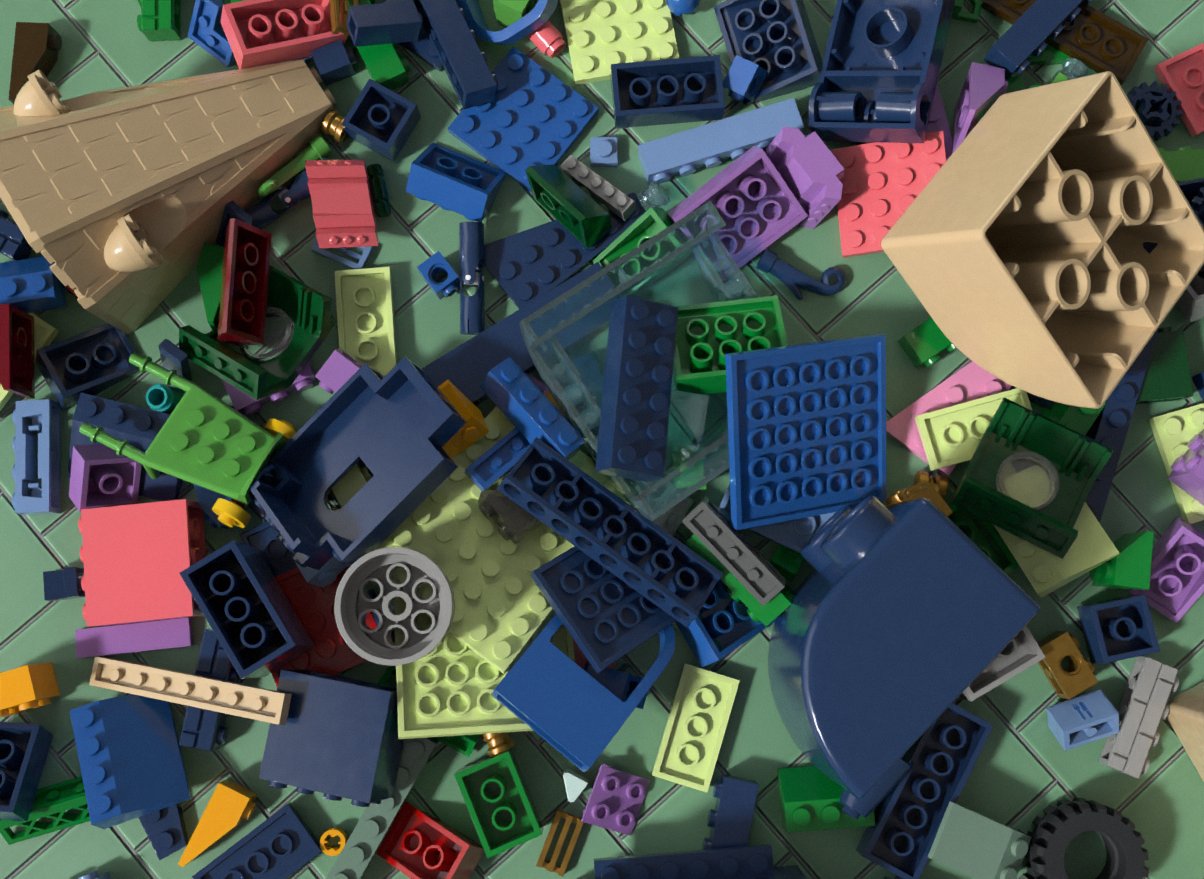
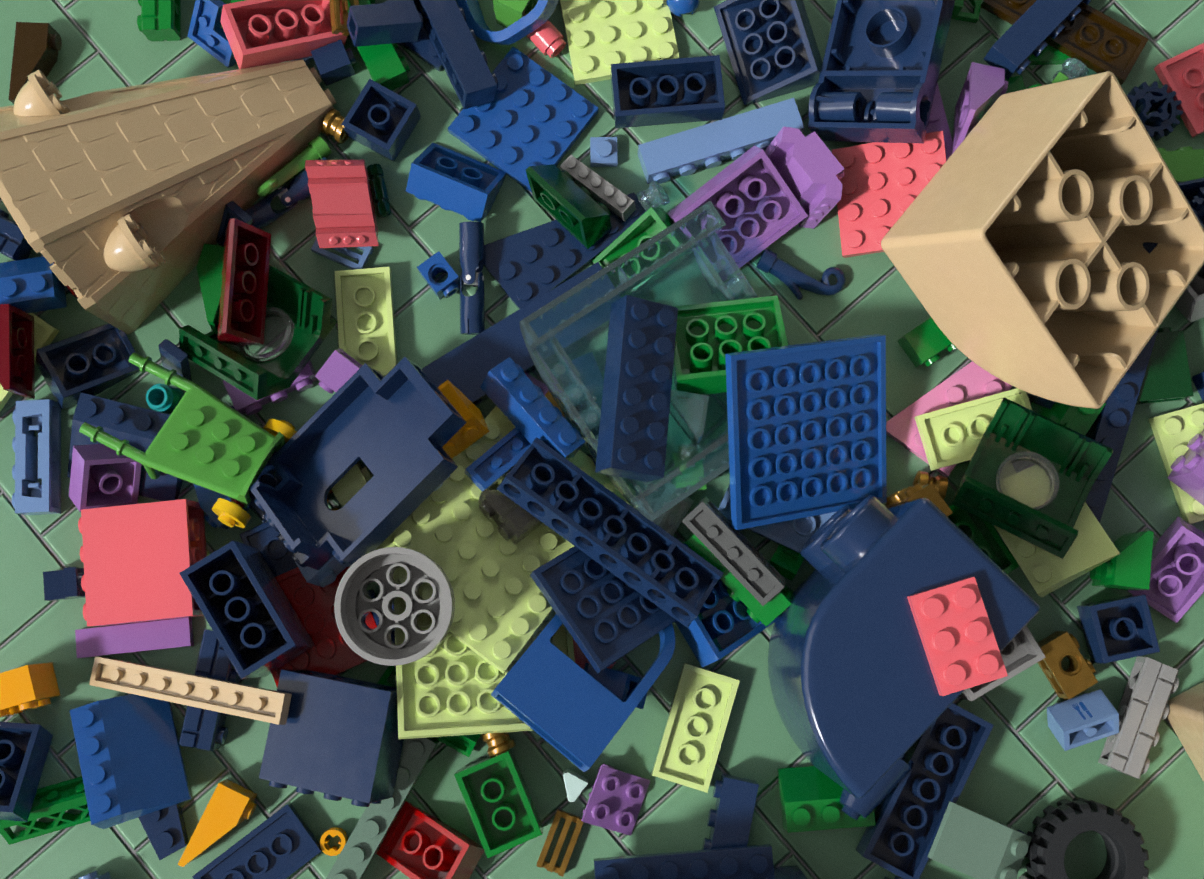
(744, 79): brick -> none
(957, 636): none -> coral plate

